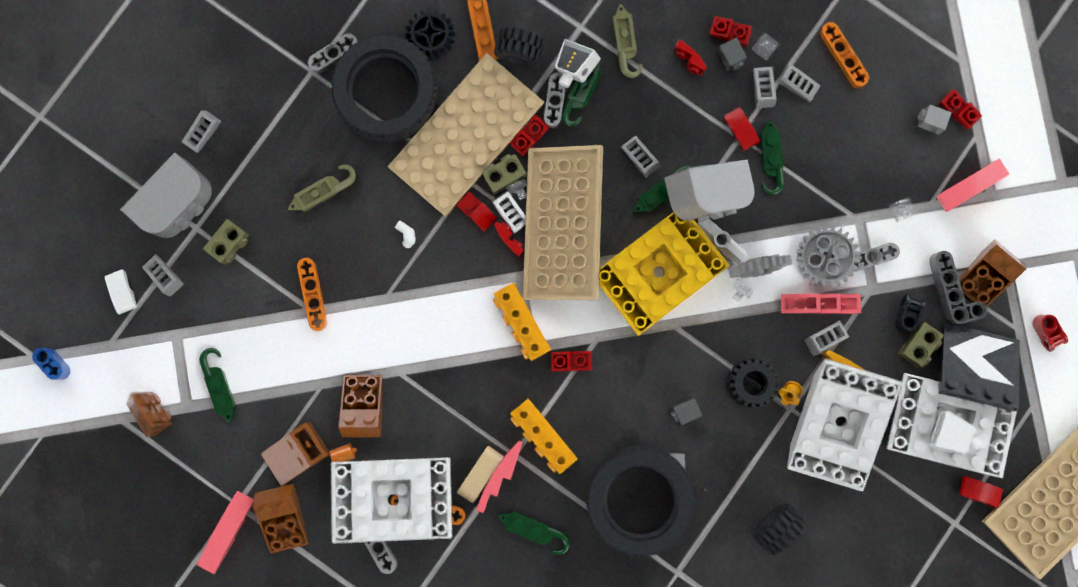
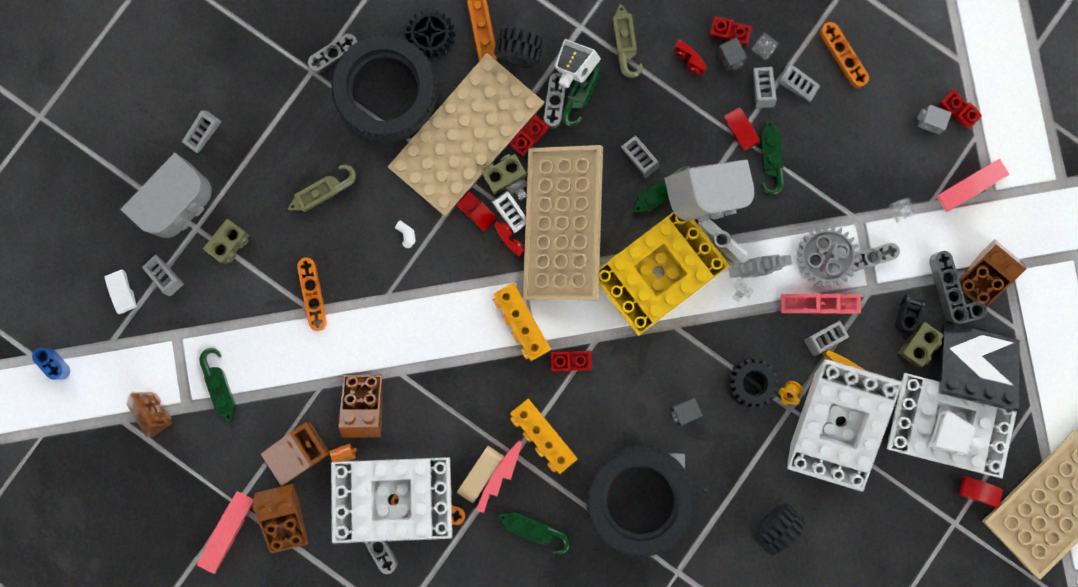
(1052, 334): red piece -> none

